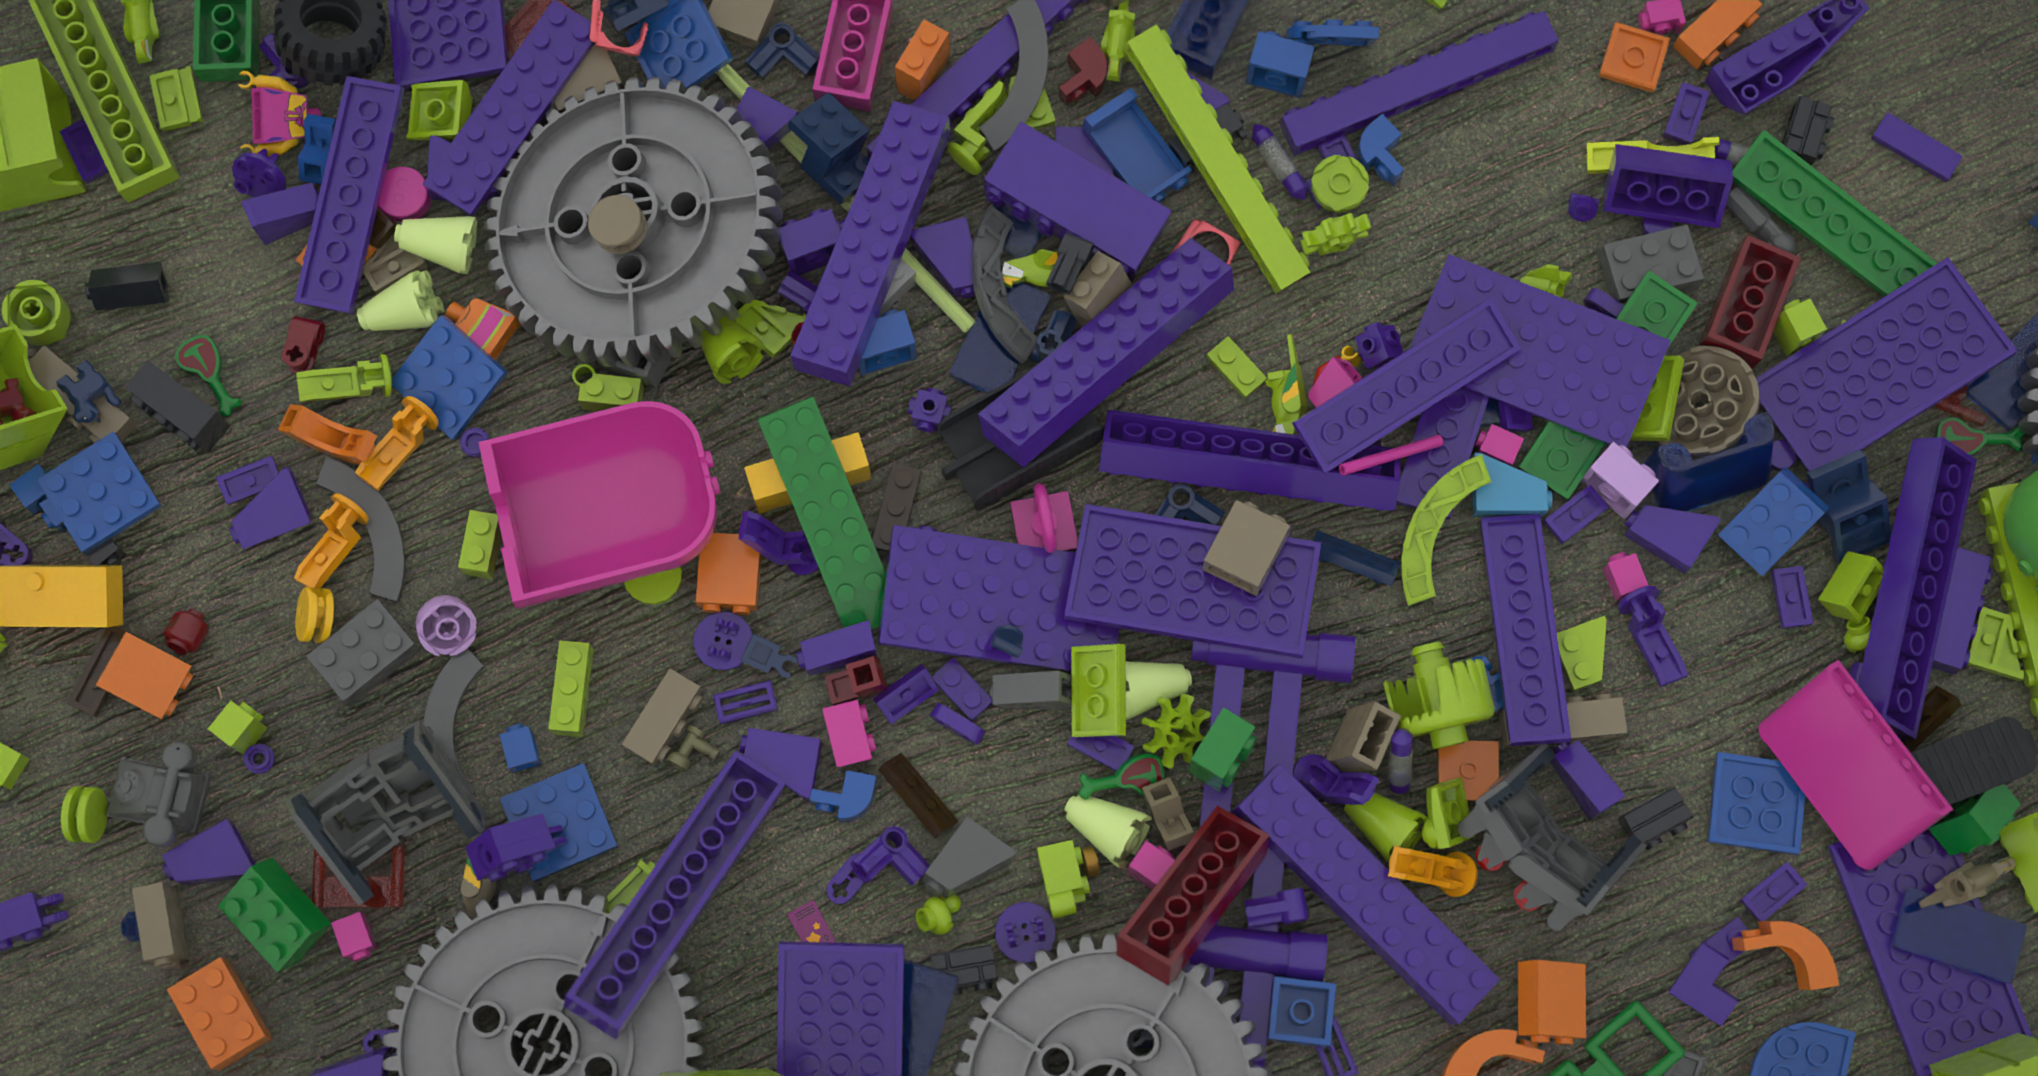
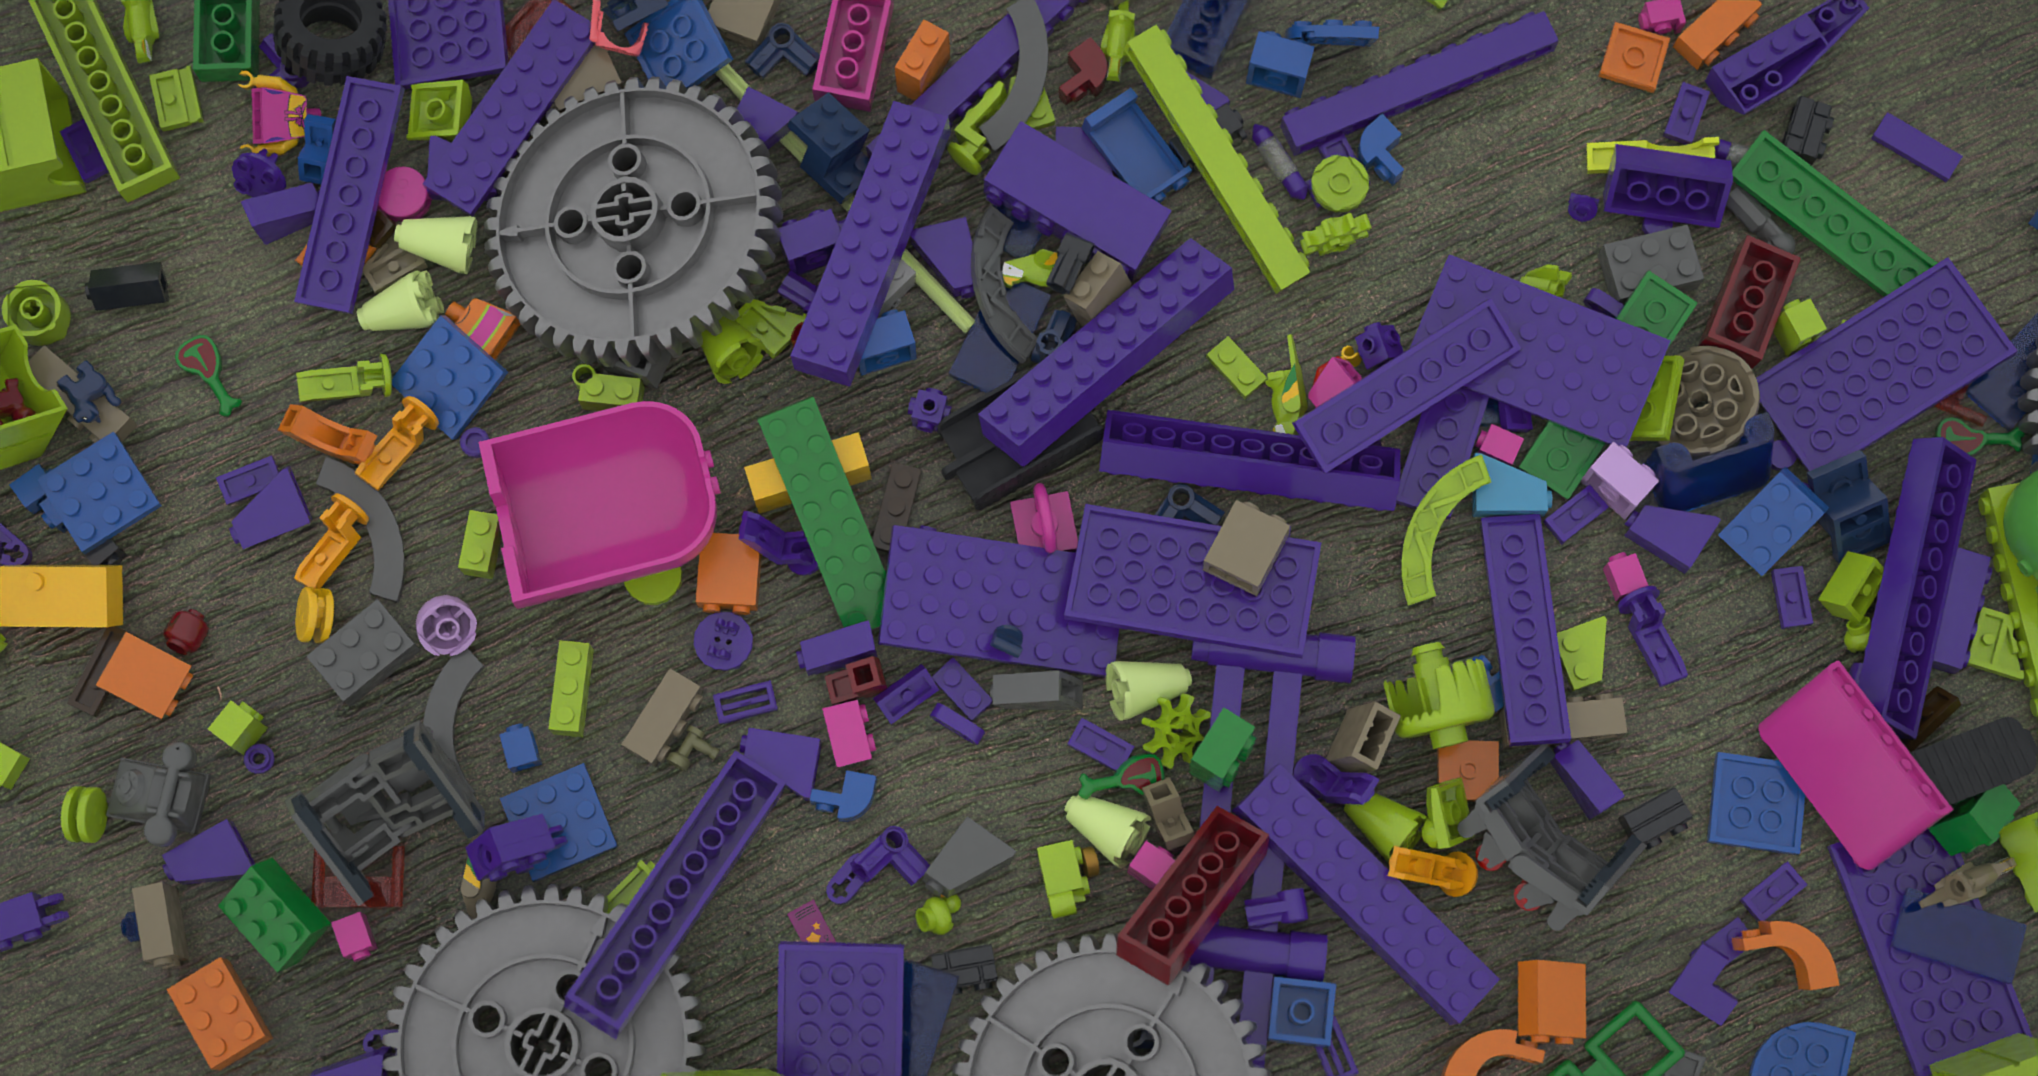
(176, 408): black brick -> none
(302, 339): dark red piece -> none
(617, 224): dark tan head -> none
(764, 655): dark blue plate -> none
(918, 795): dark brown plate -> none
(1011, 935): dark purple plate -> none
(1098, 690): lime tile -> none
(1203, 226): coral helmet -> none
(1357, 559): dark blue plate -> none
(1390, 455): dark pink piece -> none
(1400, 761): piece -> none

